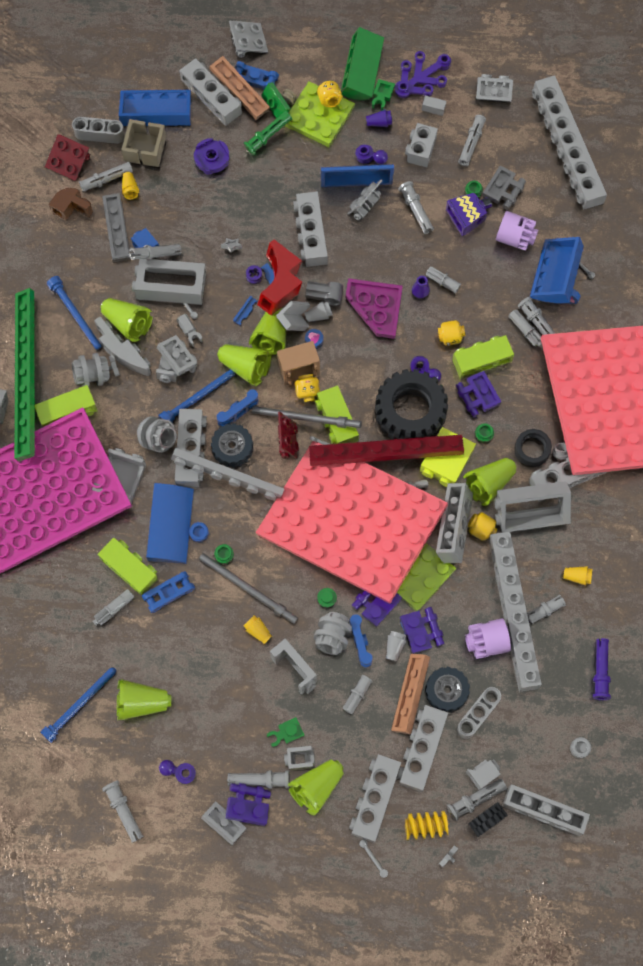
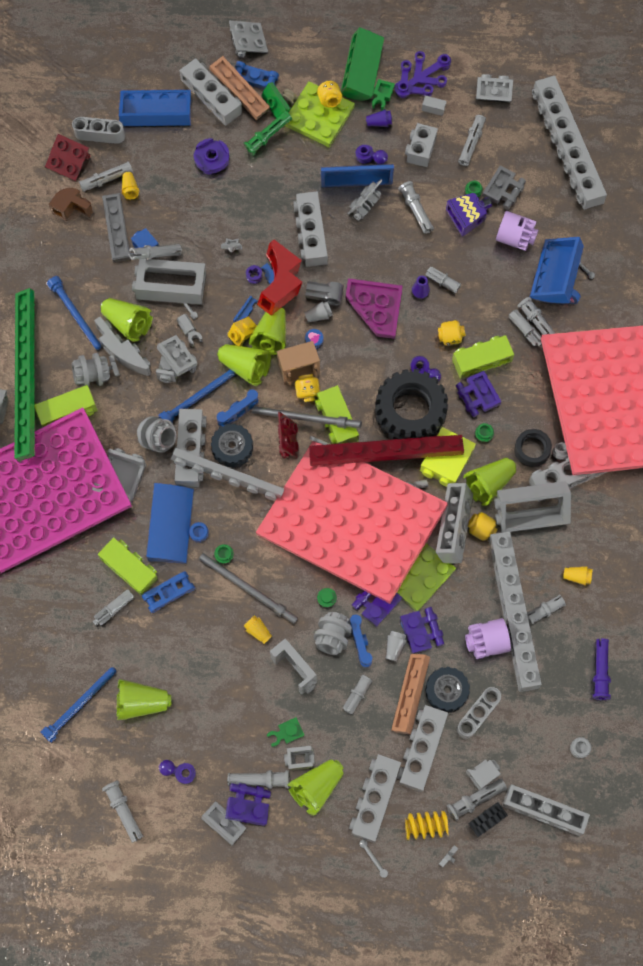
(143, 147): dark tan piece -> none
(241, 330): none -> yellow bracket
(292, 317): light grey panel -> none

